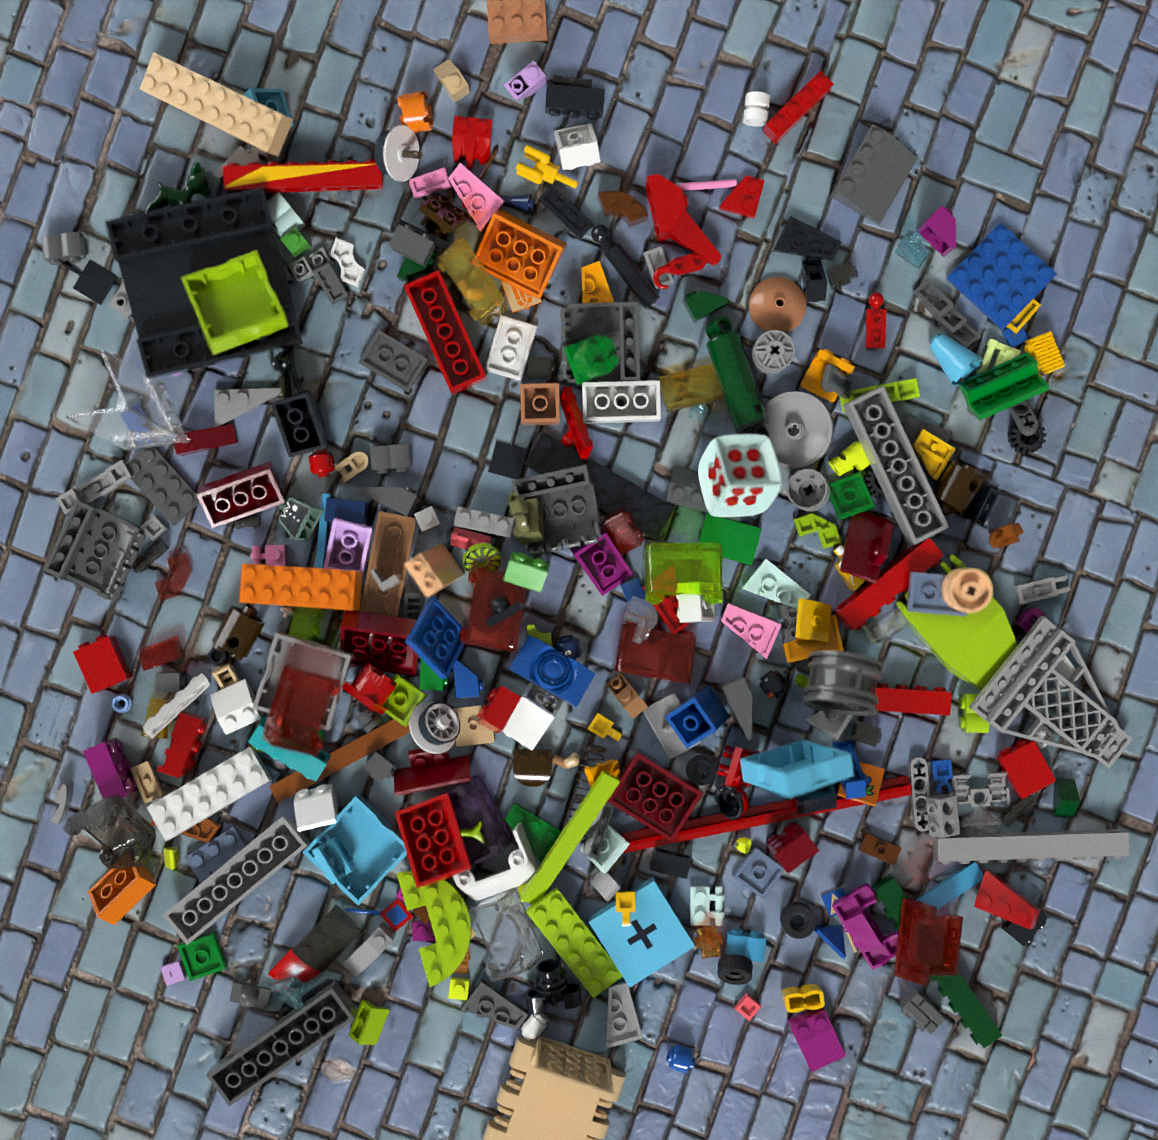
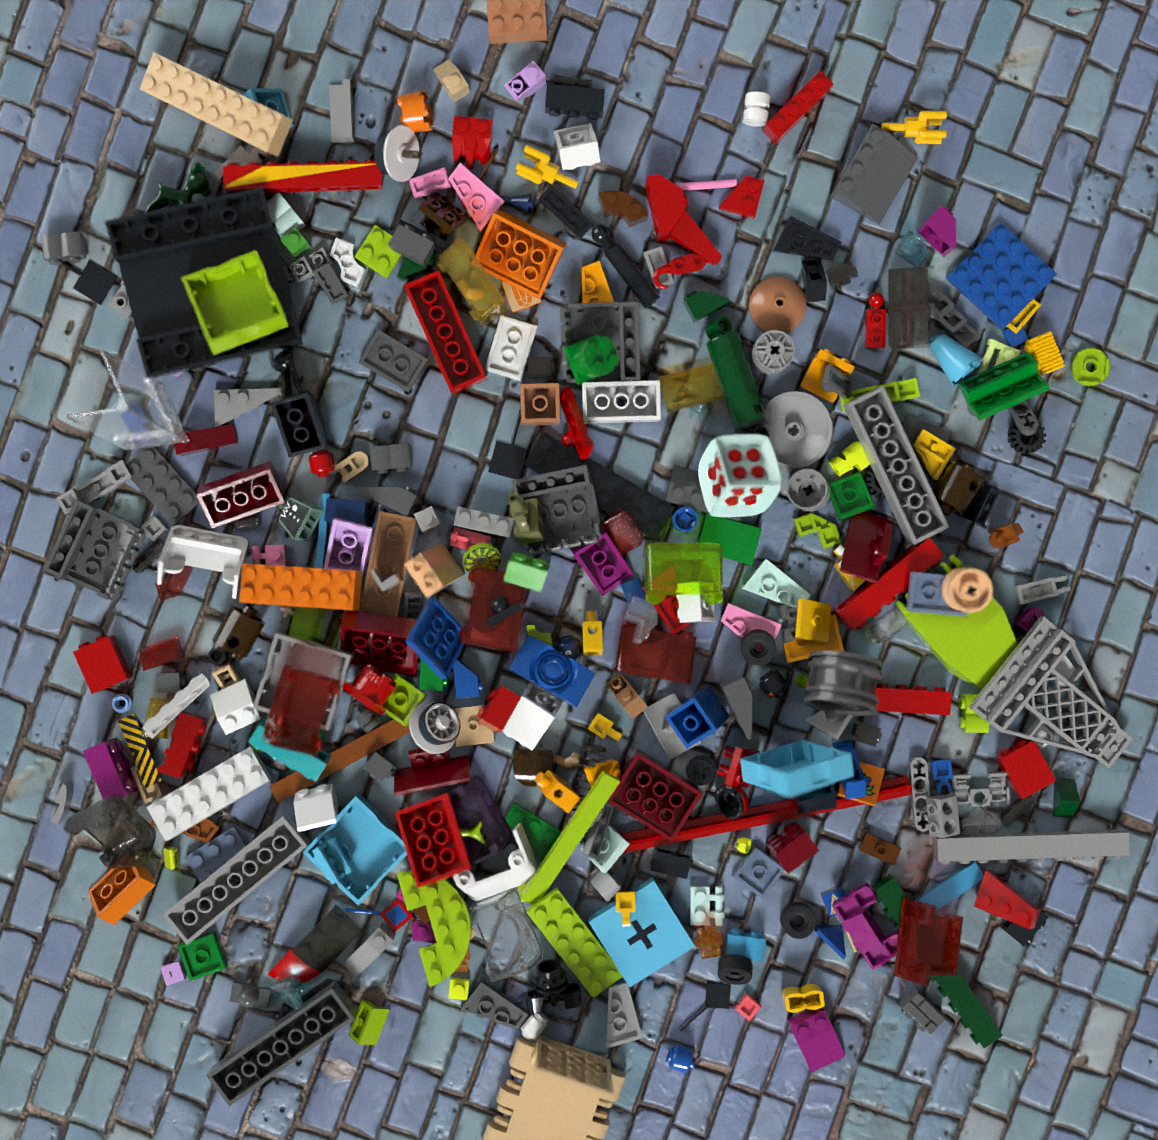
(139, 750): none -> sticker
(203, 550): none -> white windscreen
(342, 112): none -> light grey panel
(377, 254): none -> lime plate
(552, 785): none -> light orange torso
(592, 642): none -> yellow torso
(684, 519): none -> blue wheel
(716, 997): none -> black piece
(765, 655): none -> black tyre
(909, 307): none -> clear smoke brick
(919, 127): none -> yellow plant
(1079, 370): none -> lime tile

